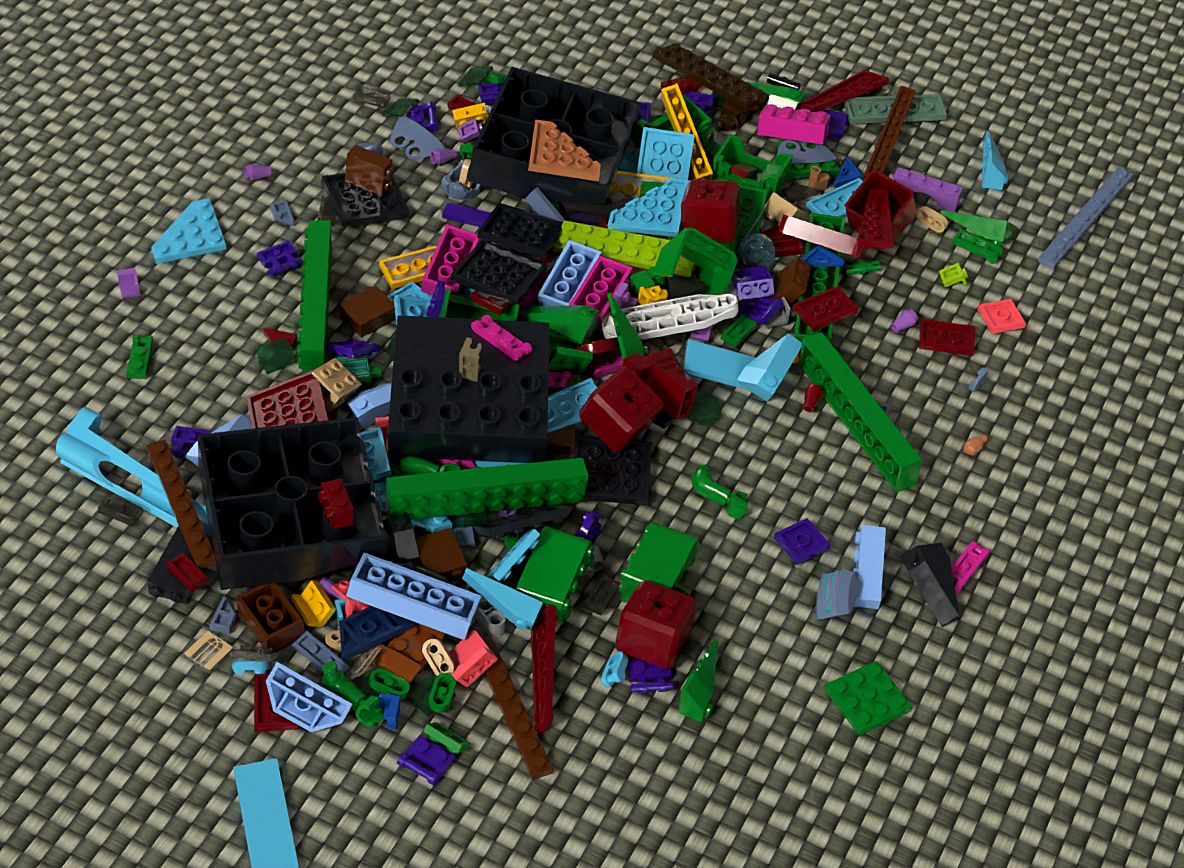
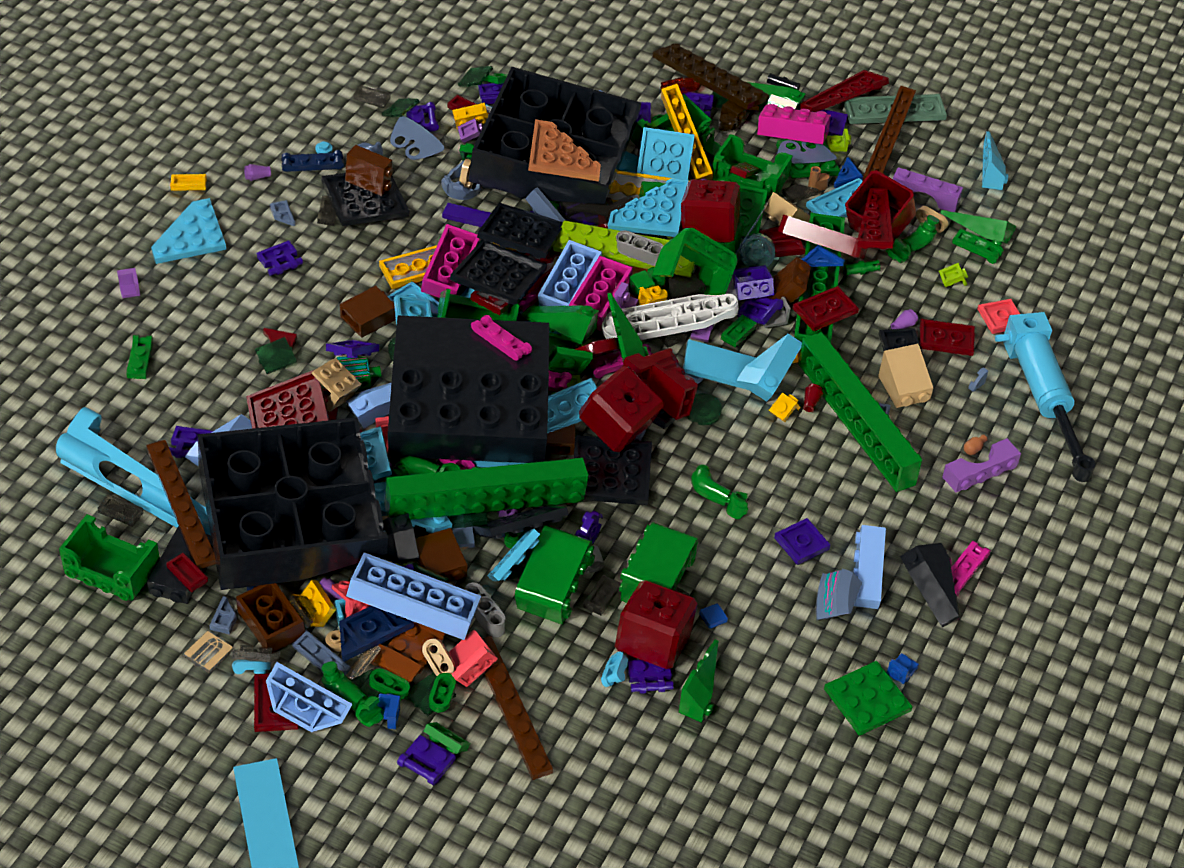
(107, 561): none -> green windscreen
(184, 182): none -> yellow tile
(304, 609): none -> clear smoke tile
(311, 162): none -> dark blue plate
(315, 296): green brick -> none
(323, 147): none -> medium azure plate
(336, 503): dark red brick -> none
(437, 300): dark purple plate -> none
(440, 156): medium lavender cone -> none
(469, 361): dark tan hinge -> none
(511, 603): medium azure wedge -> none
(543, 666): dark red wing -> none
(638, 247): none -> light grey beam
(713, 616): none -> blue tile
(784, 406): none -> yellow bracket
(839, 143): none -> lime bracket
(898, 338): none -> black plate
(902, 668): none -> blue bracket
(905, 376): none -> tan slope
(918, 239): none -> green piece
(964, 474): none -> medium lavender arch
(1028, 340): none -> medium azure piece
(1085, 218): sand blue plate -> none

